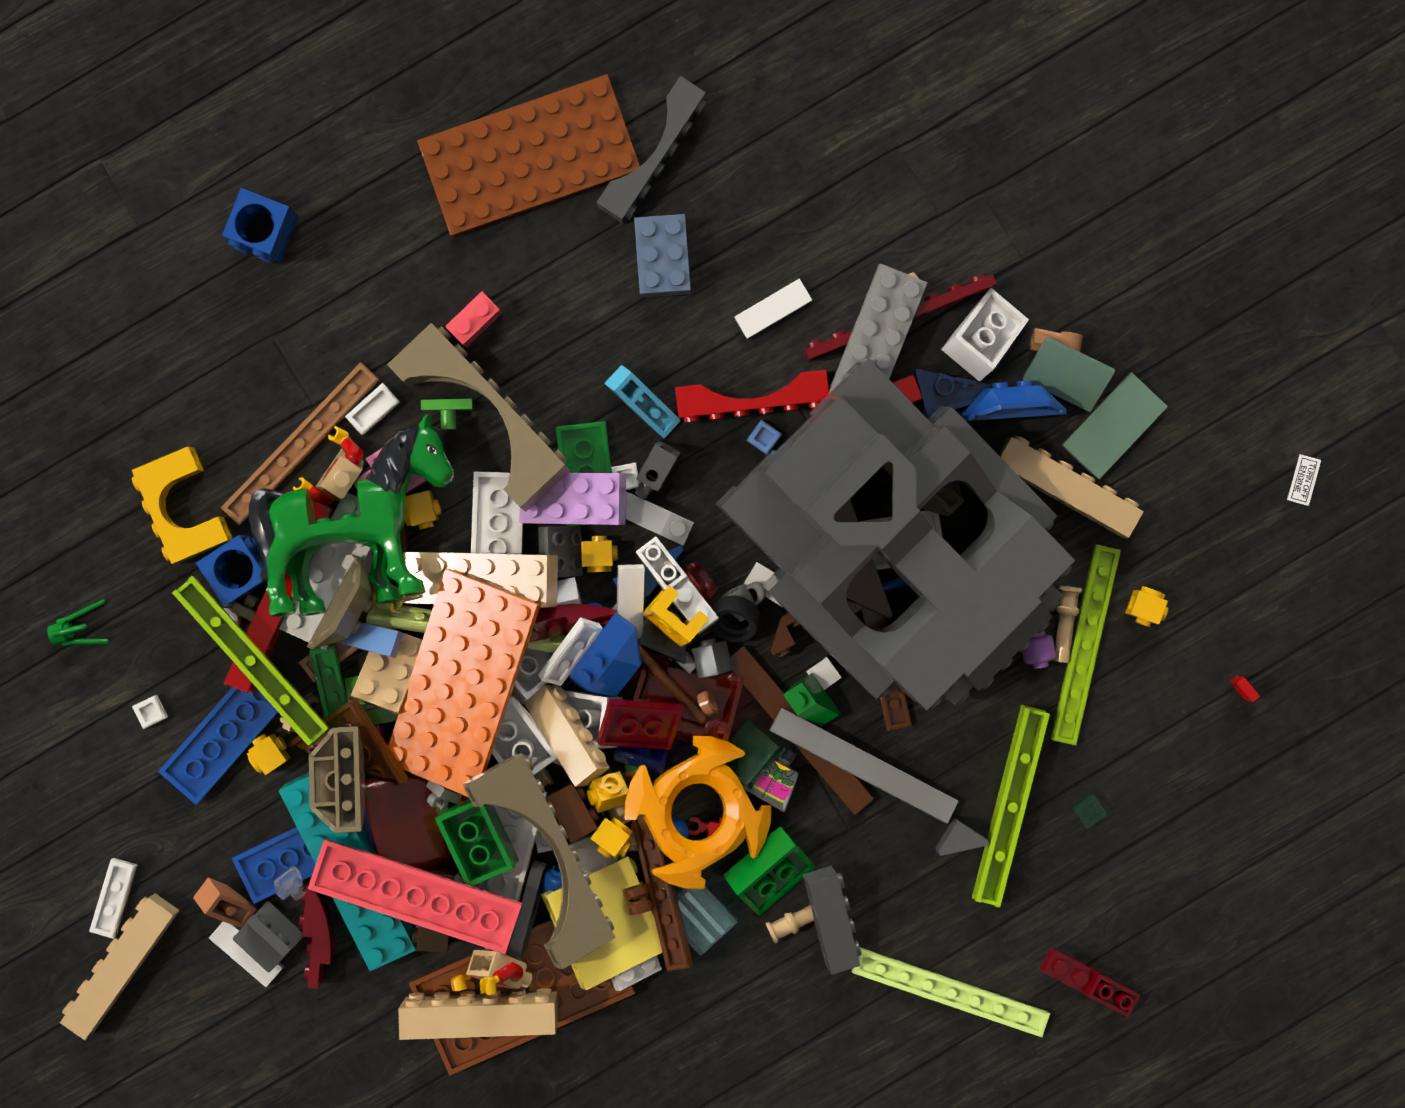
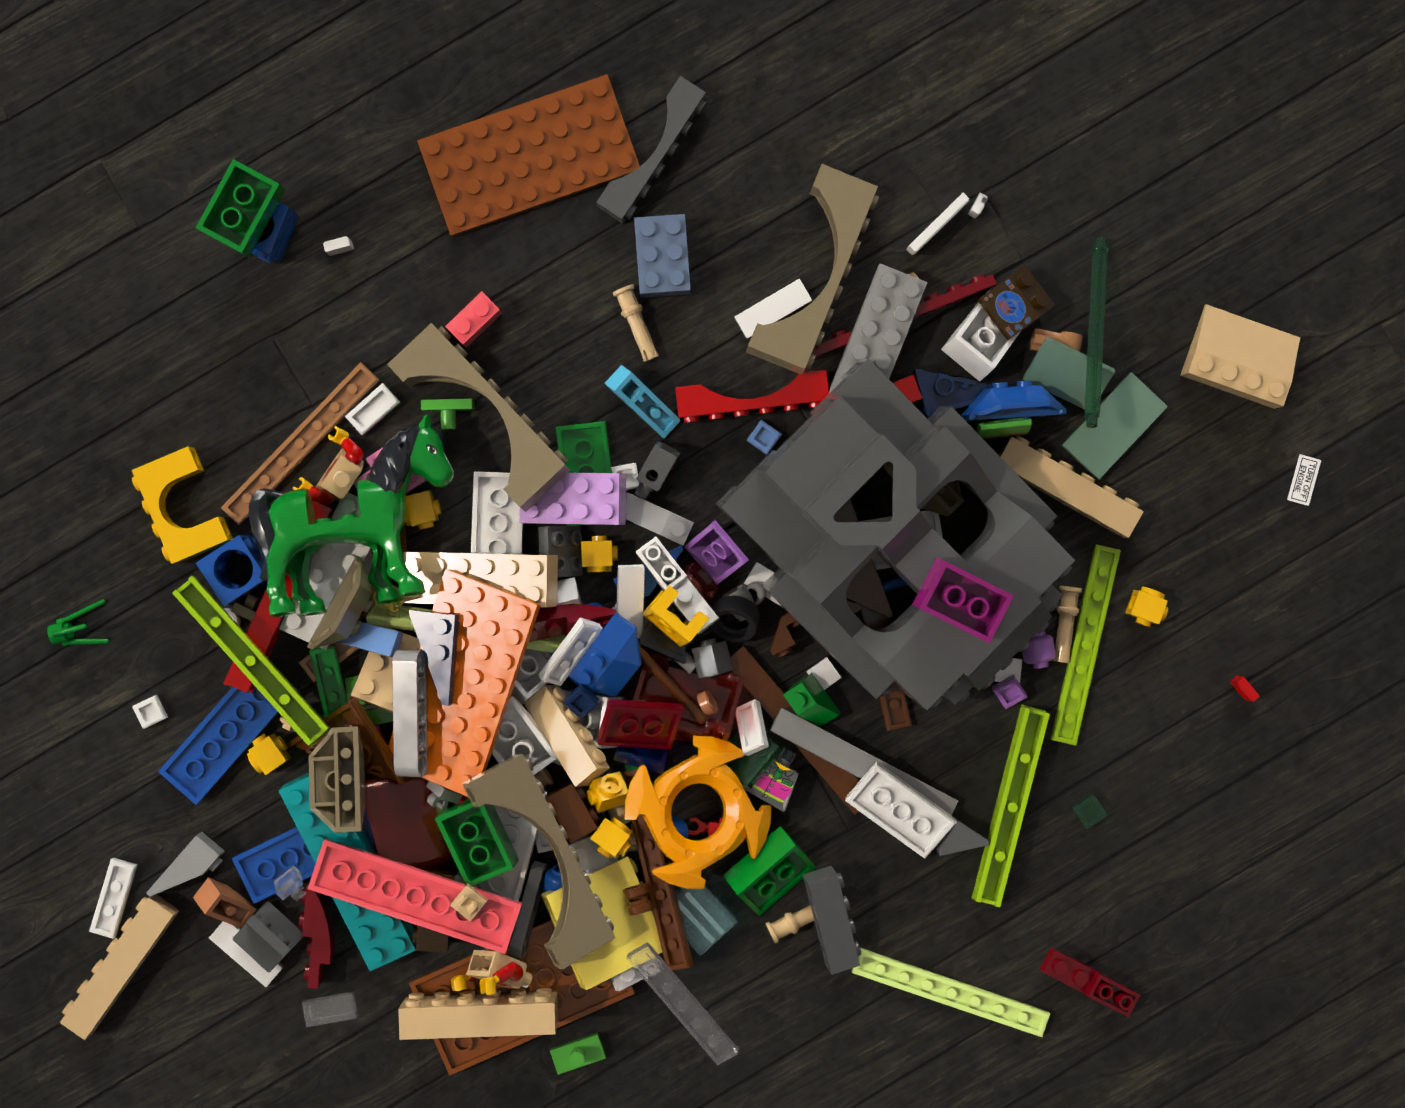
(195, 860): none -> light grey slope
(240, 208): none -> green brick
(329, 1009): none -> clear tile
(338, 246): none -> white tile
(409, 713): none -> light grey beam
(438, 640): none -> wing
(469, 902): none -> tan tile
(578, 1053): none -> bright green tile
(581, 701): none -> dark blue tile
(632, 311): none -> tan pin
(682, 1003): none -> clear tile
(716, 552): none -> medium lavender slope
(751, 727): none -> white tile
(846, 206): none -> dark tan arch
(900, 809): none -> white tile
(937, 224): none -> white tile
(963, 600): none -> magenta brick
(978, 205): none -> white tile
(1003, 428): none -> bright green slope
(1009, 691): none -> medium lavender tile
(1013, 669): none -> white tile
(1016, 302): none -> dark brown slope
(1096, 333): none -> clear green piece
(1242, 357): none -> tan slope

